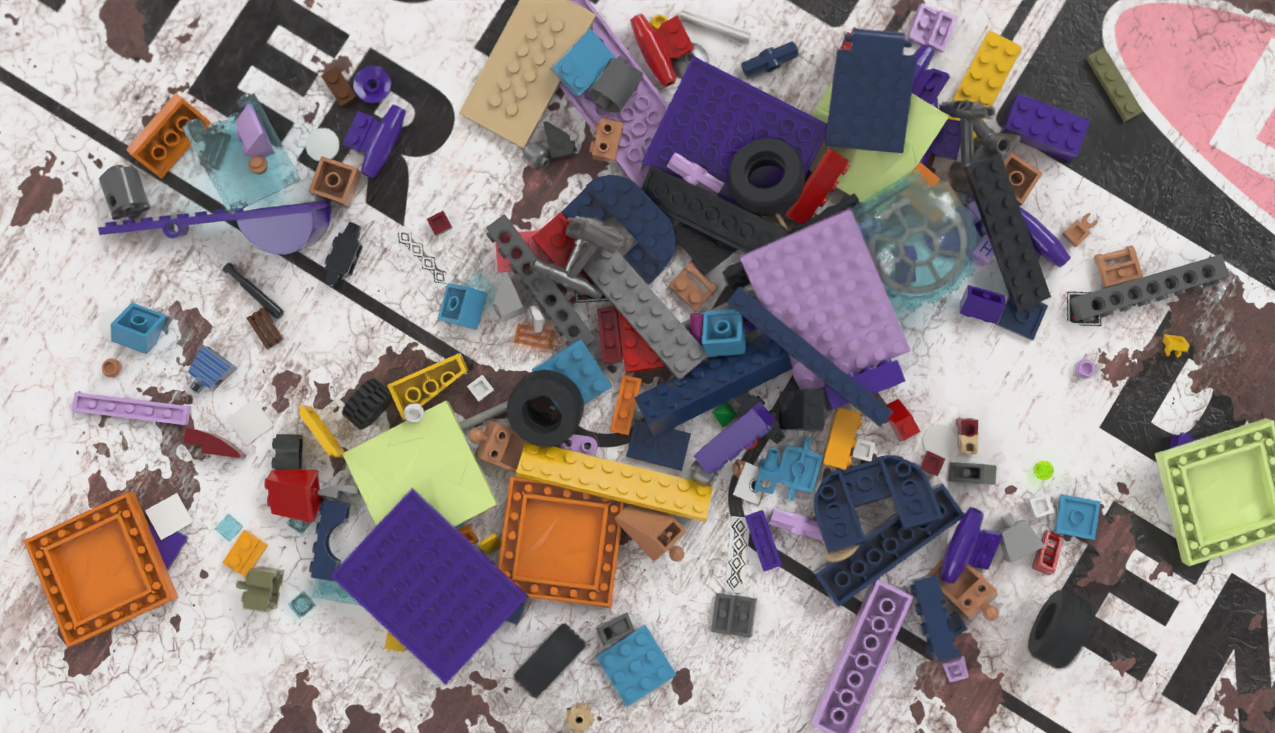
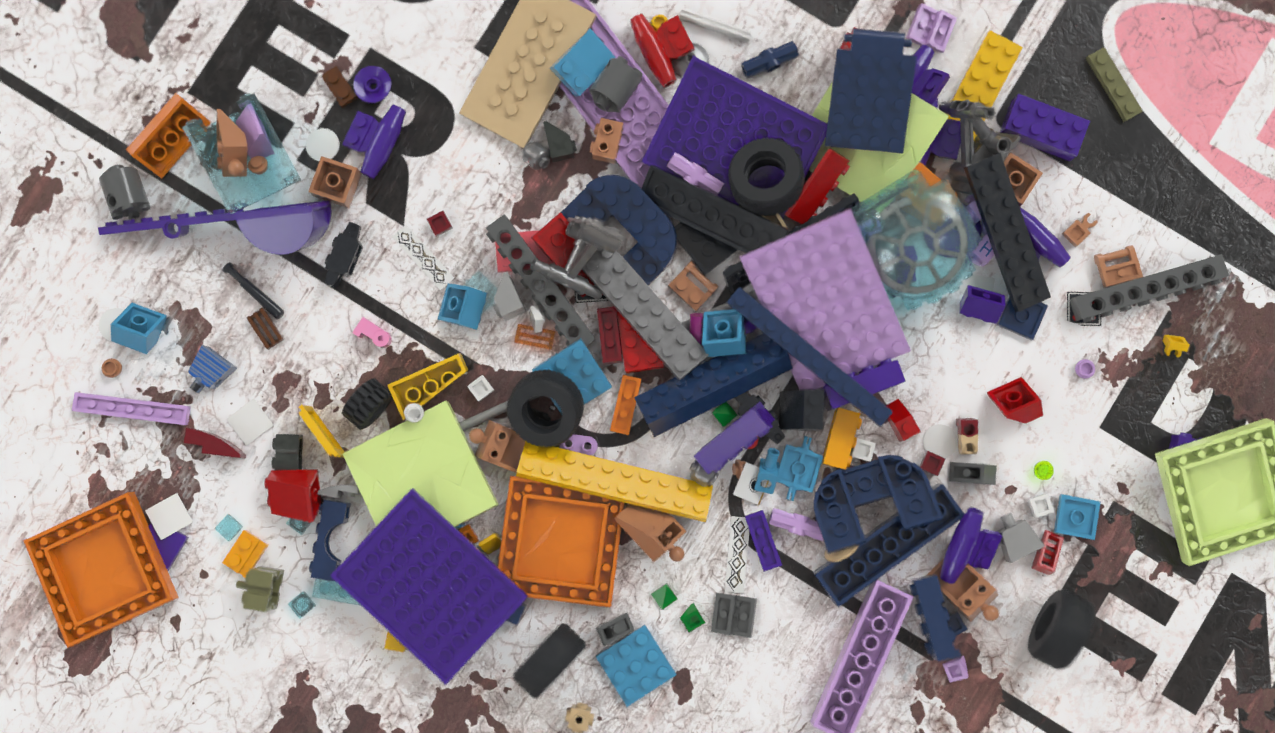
(230, 147): none -> nougat slope
(379, 336): none -> bright pink leg
(663, 450): dark blue tile -> none
(664, 596): none -> green slope
(692, 618): none -> green slope
(1017, 401): none -> red slope

